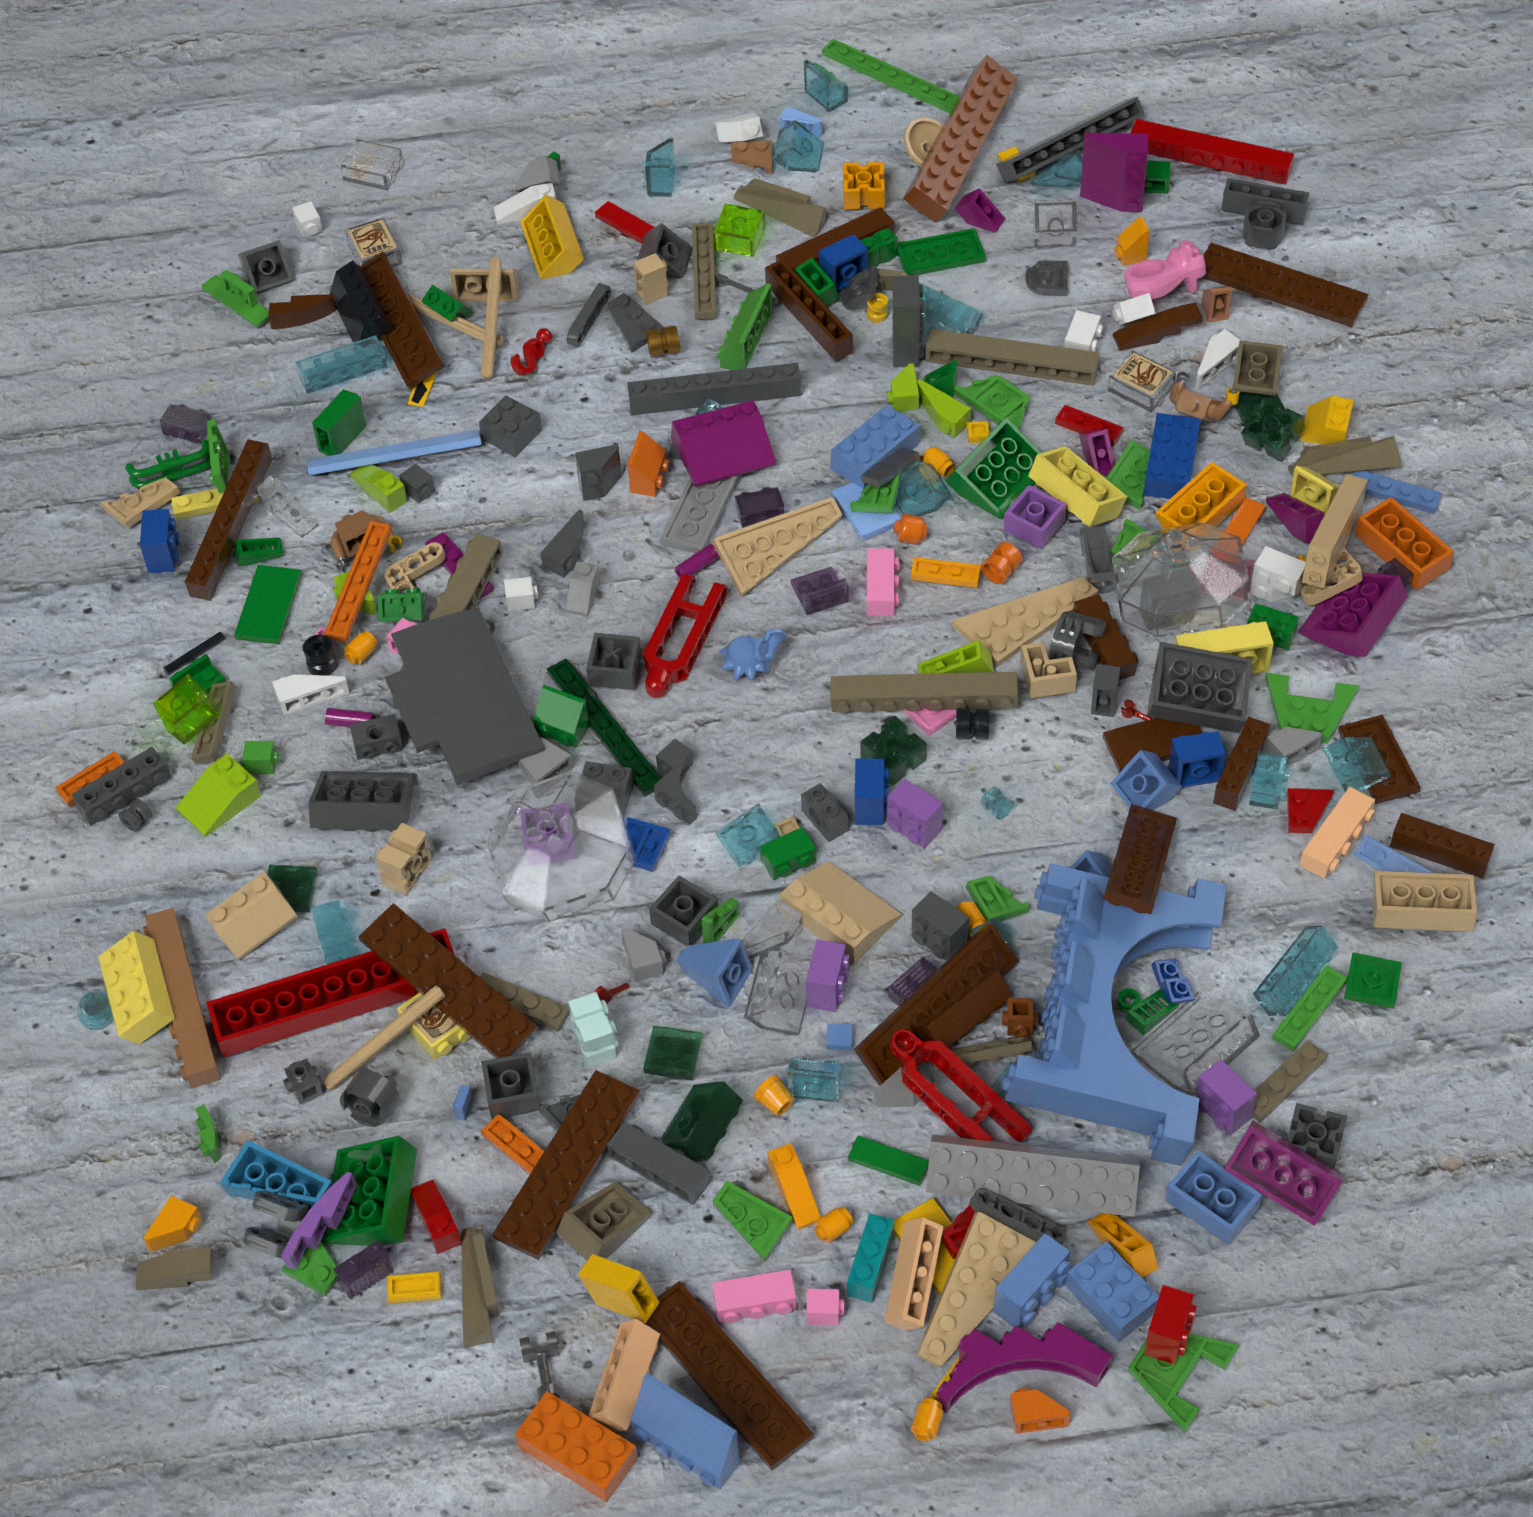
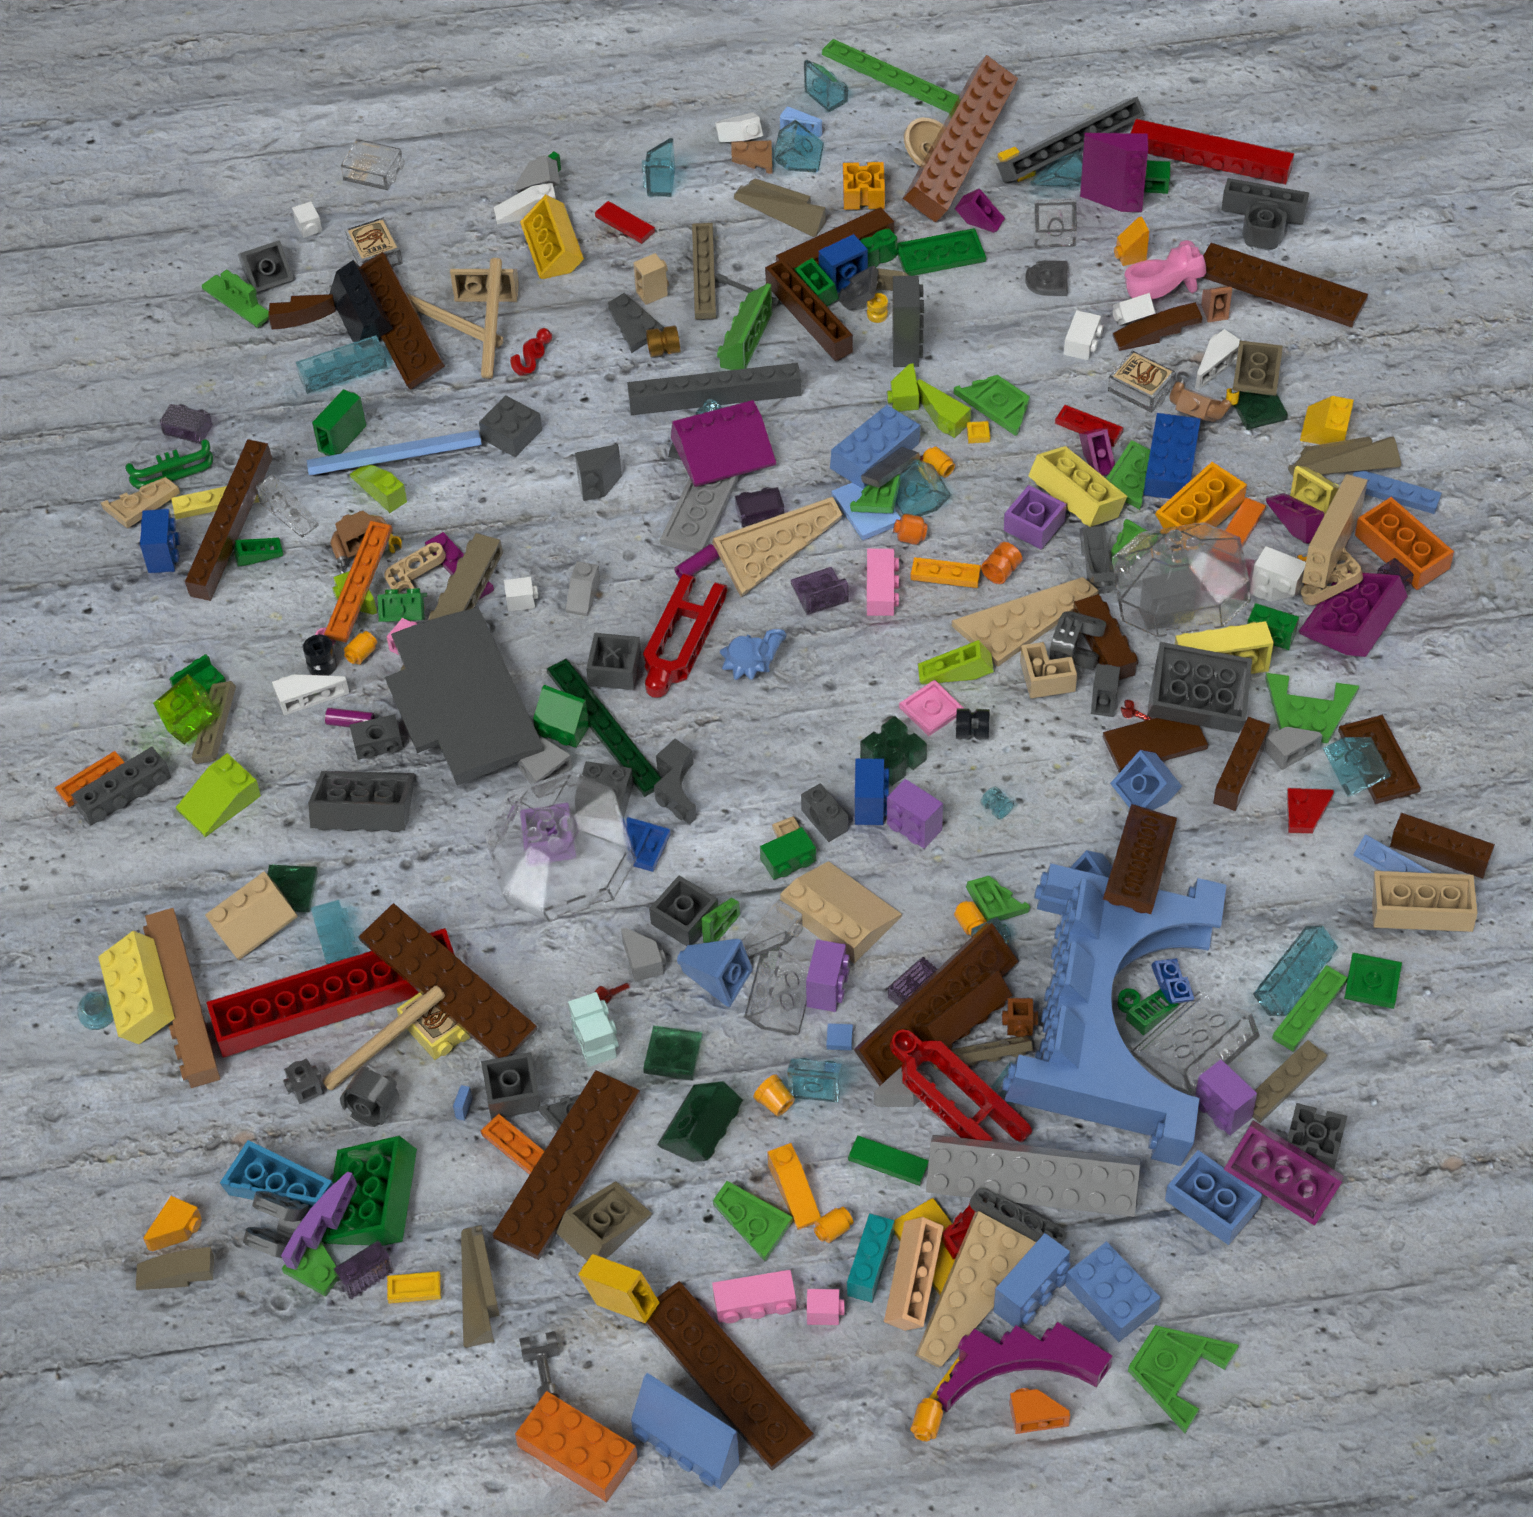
(135, 815): dark grey wheel -> none
(193, 653): black bar -> none
(209, 1141): bright green slope -> none
(218, 457): bright green wing -> none
(260, 757): bright green brick -> none
(268, 604): green tile -> none
(403, 858): tan brick -> none
(417, 483): dark grey brick -> none
(421, 391): sticker -> none
(435, 1216): red slope -> none
(445, 304): green bracket -> none
(530, 1004): dark tan plate -> none
(563, 550): dark grey slope -> none
(588, 314): dark grey beam -> none
(624, 1375): light nougat brick -> none
(647, 466): orange slope -> none
(659, 1162): dark grey brick -> none
(667, 247): dark grey slope -> none
(739, 230): clear neon green brick -> none
(746, 835): clear light blue slope -> none
(924, 691): dark tan brick -> none
(939, 926): dark grey brick -> none
(944, 378): green slope -> none
(949, 312): clear light blue brick -> none
(996, 469): green slope -> none
(1012, 357): dark tan brick -> none
(1126, 1242): light orange slope -> none
(1170, 1325): red brick -> none
(1197, 758): blue brick -> none
(1268, 780): clear light blue brick -> none
(1273, 429): clear green brick -> none
(1337, 833): light nougat brick -> none

